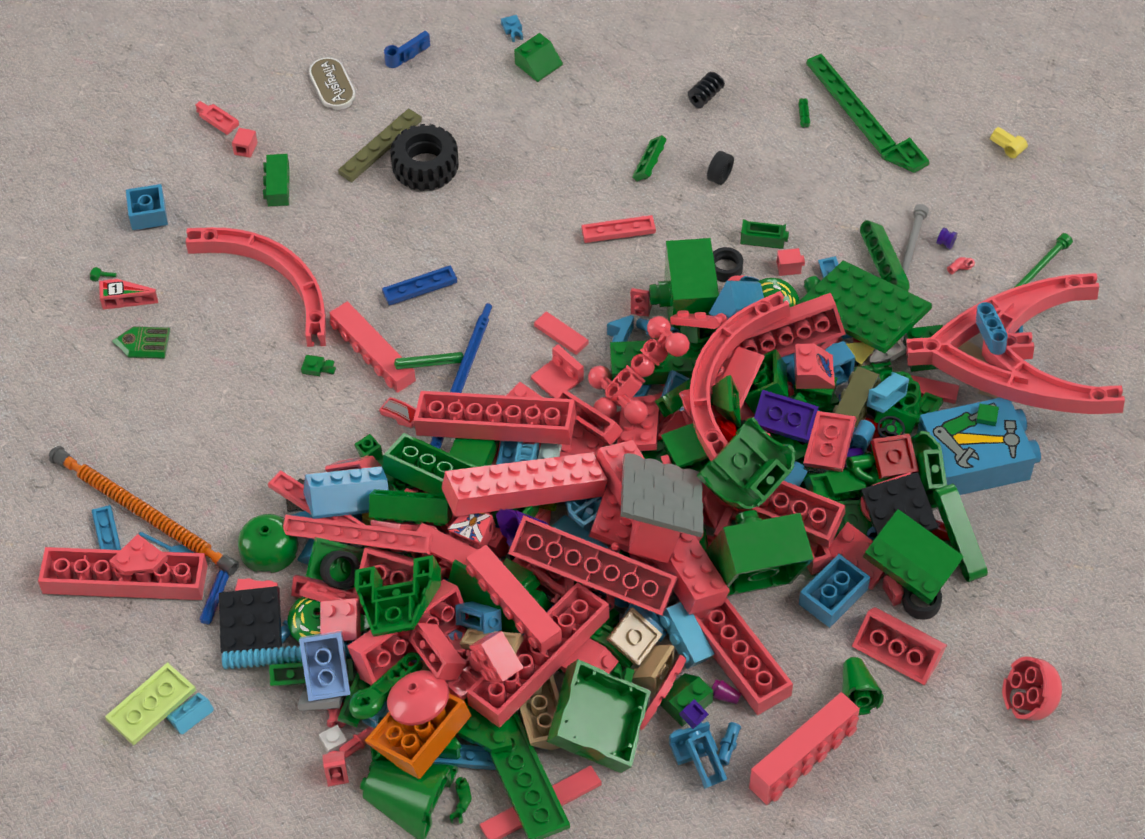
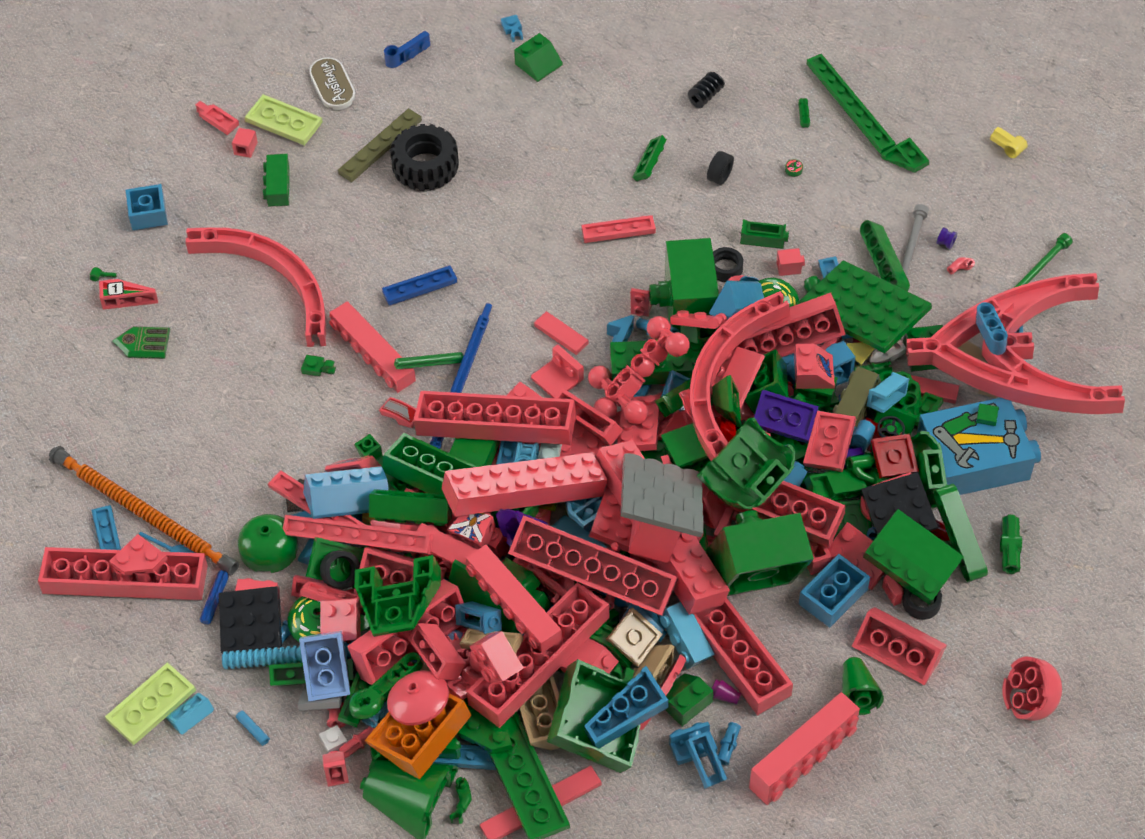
(252, 727): none -> dark azure piece
(283, 119): none -> yellowish green plate
(627, 709): none -> dark azure wedge
(693, 714): dark purple plate -> none
(794, 168): none -> tile
(1010, 544): none -> green piece

